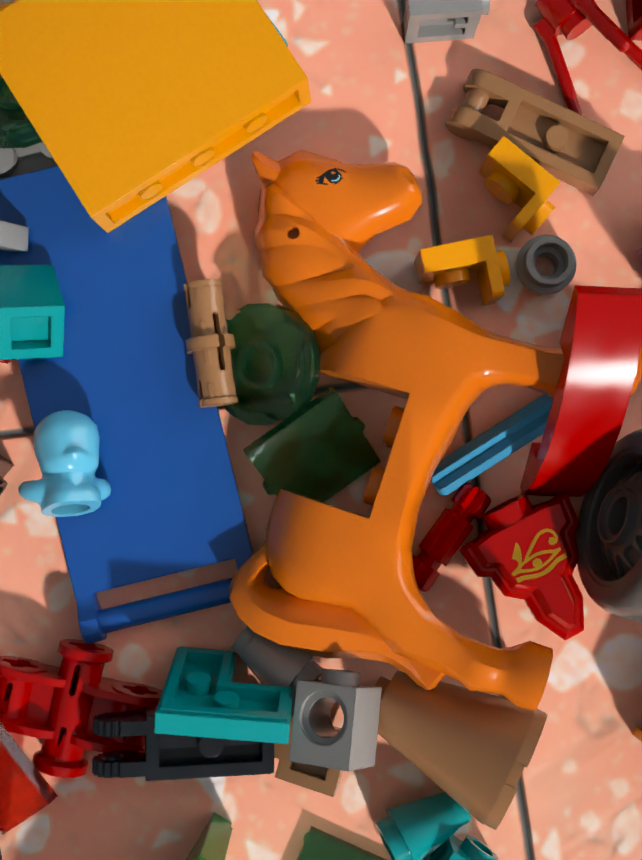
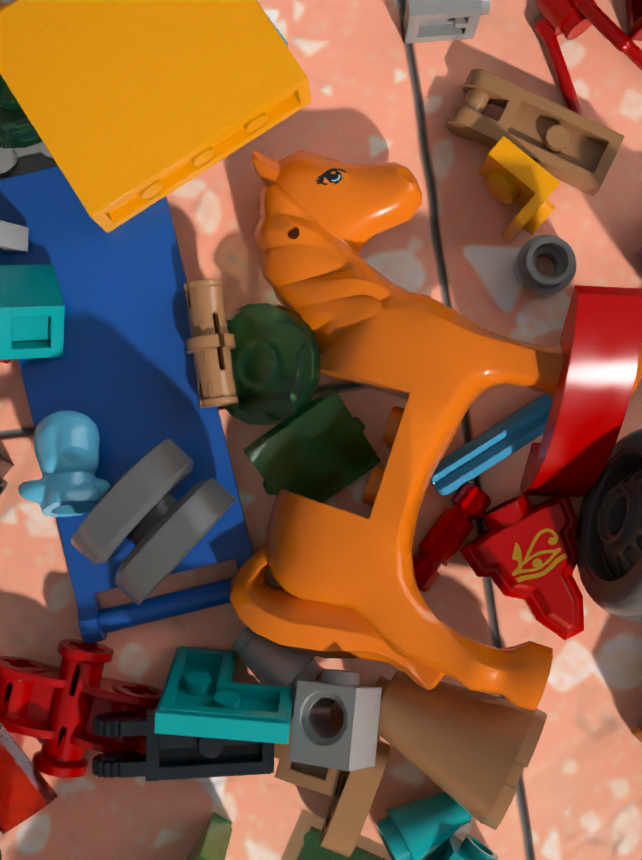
(145, 512): none -> dark grey wheel
(352, 804): none -> medium nougat beam
(453, 263): light orange bracket -> none

